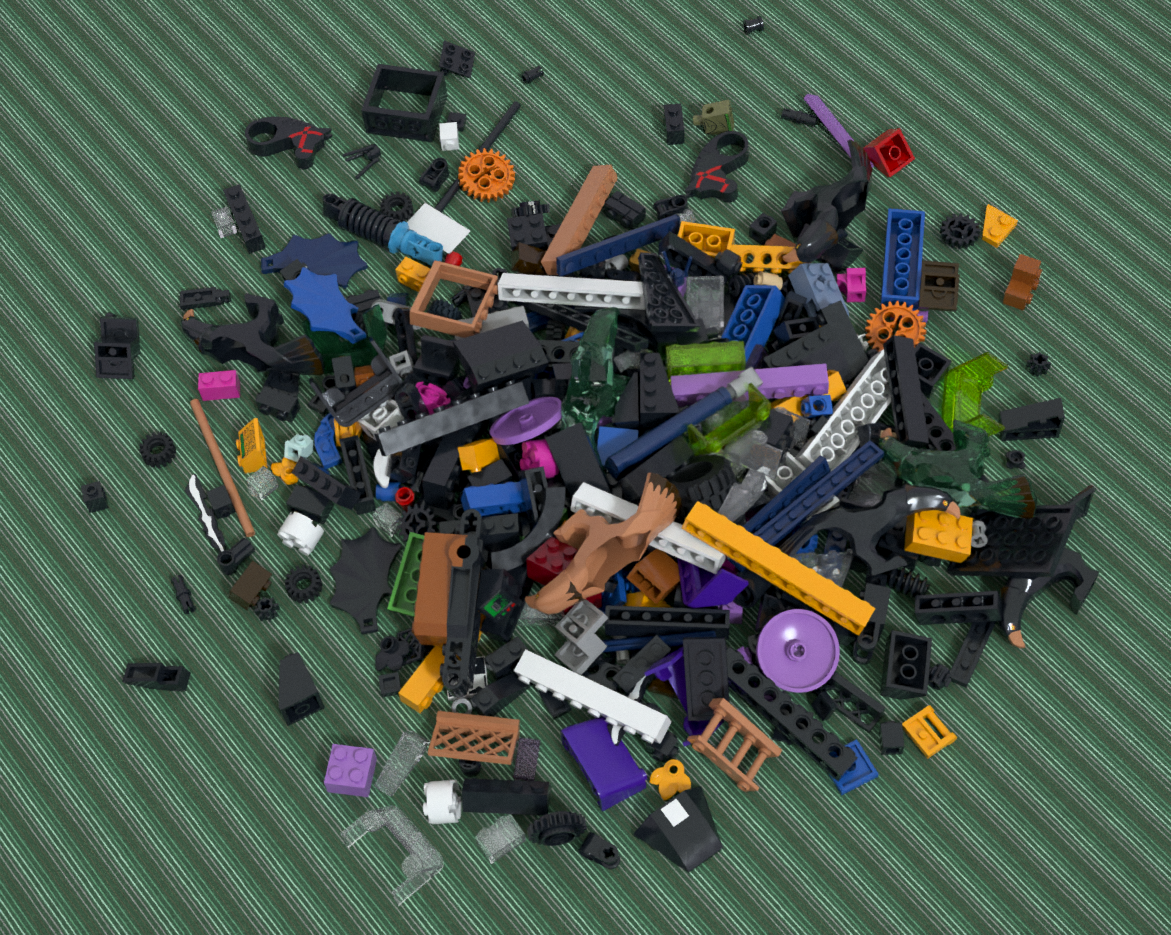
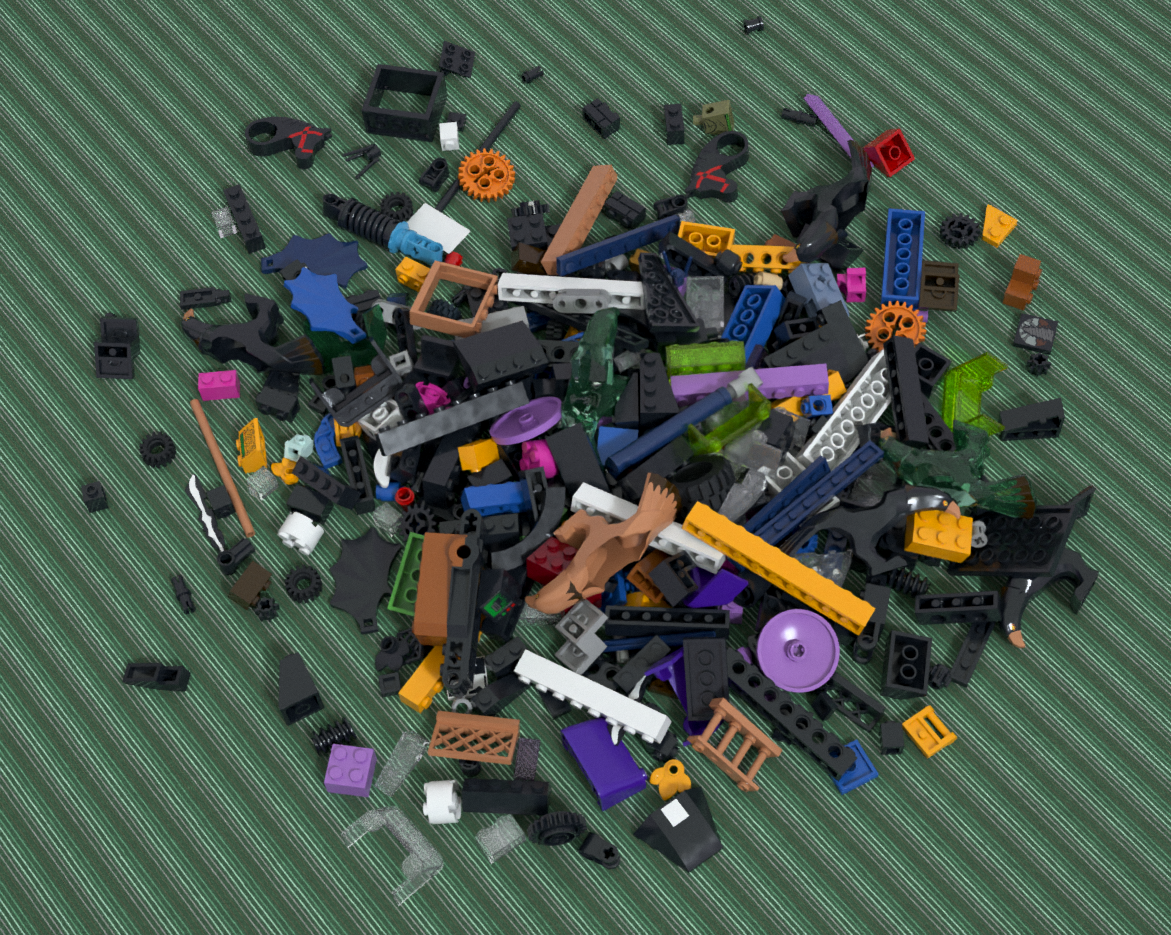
(333, 735): none -> black piece
(568, 300): none -> light grey piece
(601, 118): none -> black brick
(674, 578): none -> black brick
(762, 228): black brick -> none
(1017, 455): black plate -> none
(1035, 333): none -> black tile

